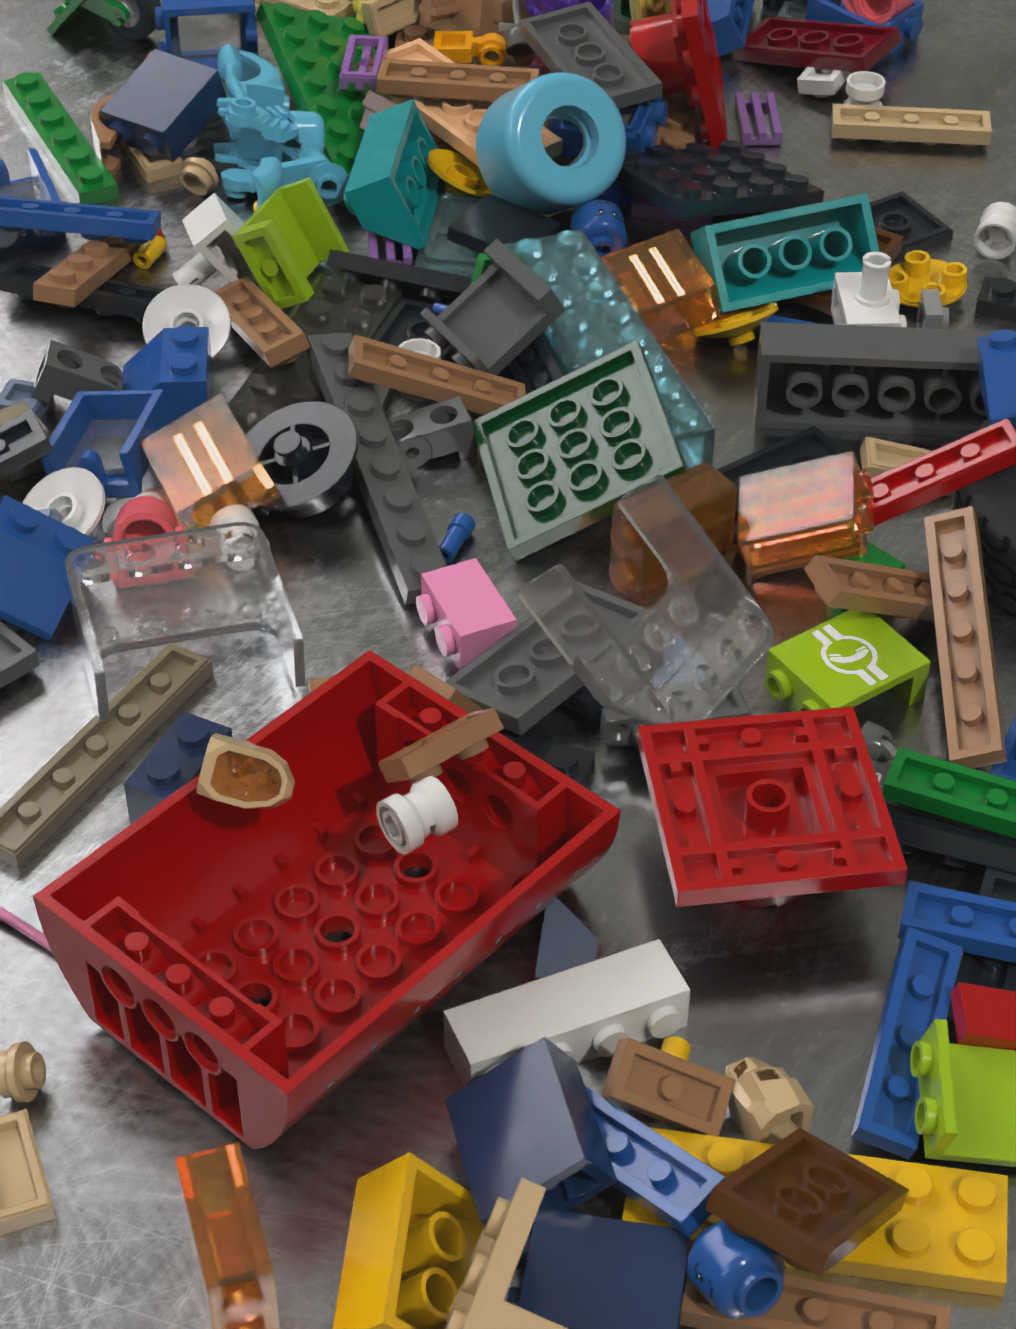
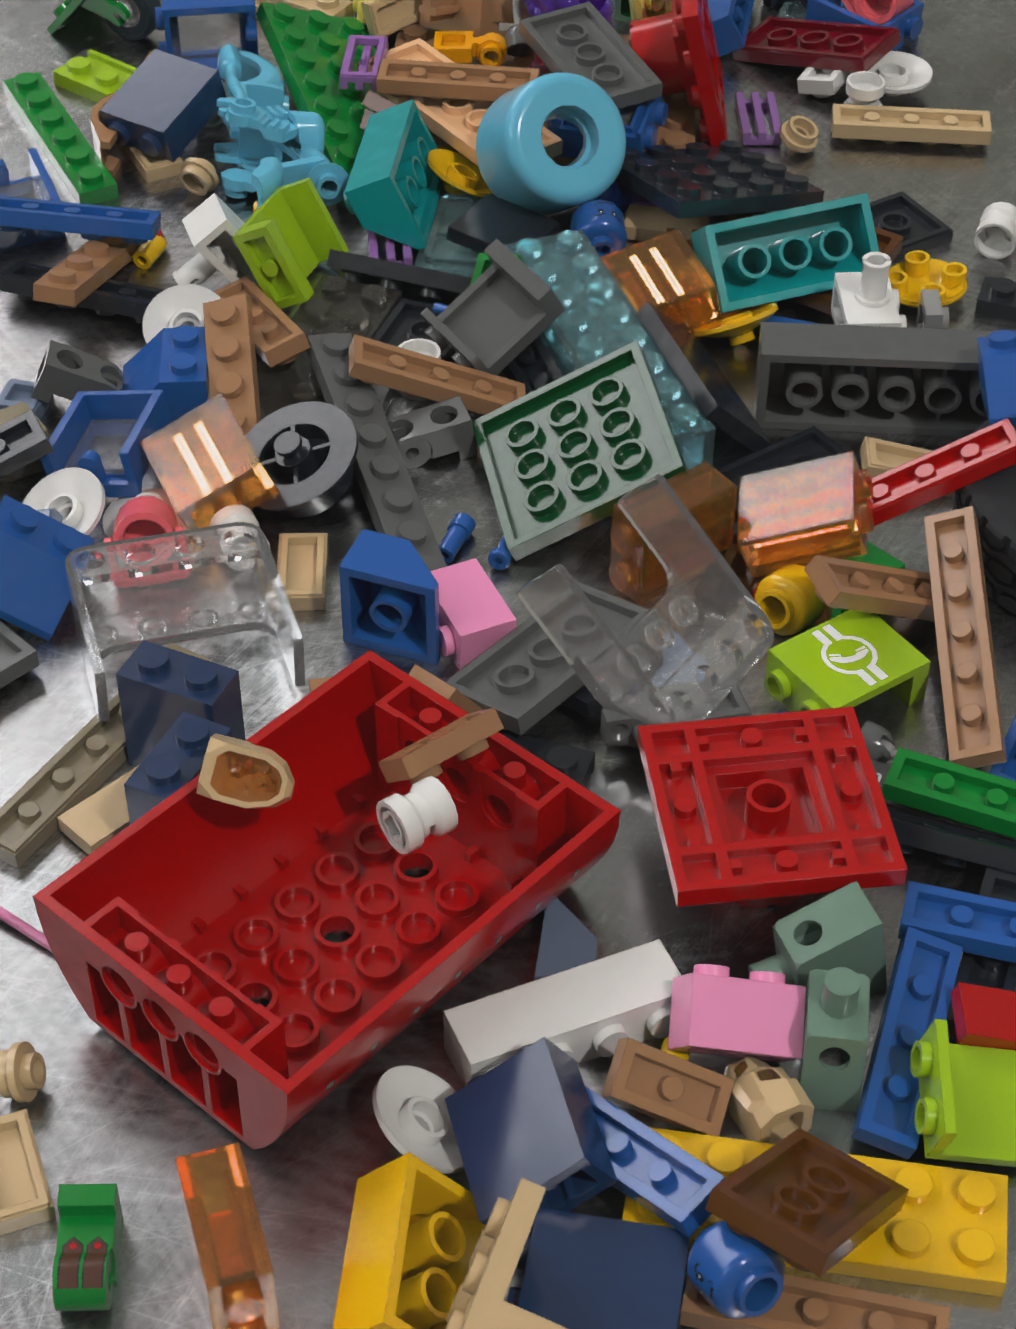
(87, 1247): none -> green leg
(93, 75): none -> lime plate
(98, 816): none -> tan tile
(162, 684): none -> dark blue brick
(233, 356): none -> medium nougat plate
(303, 569): none -> tan tile
(389, 598): none -> blue slope
(415, 1116): none -> white dish
(499, 557): none -> blue piece
(649, 221): none -> tan tile
(703, 379): none -> black tile
(737, 1015): none -> bright pink brick
(789, 599): none -> yellow head
(799, 134): none -> tan plate
(828, 935): none -> sand green torso
(839, 1019): none -> sand green torso
(903, 73): none -> white dish

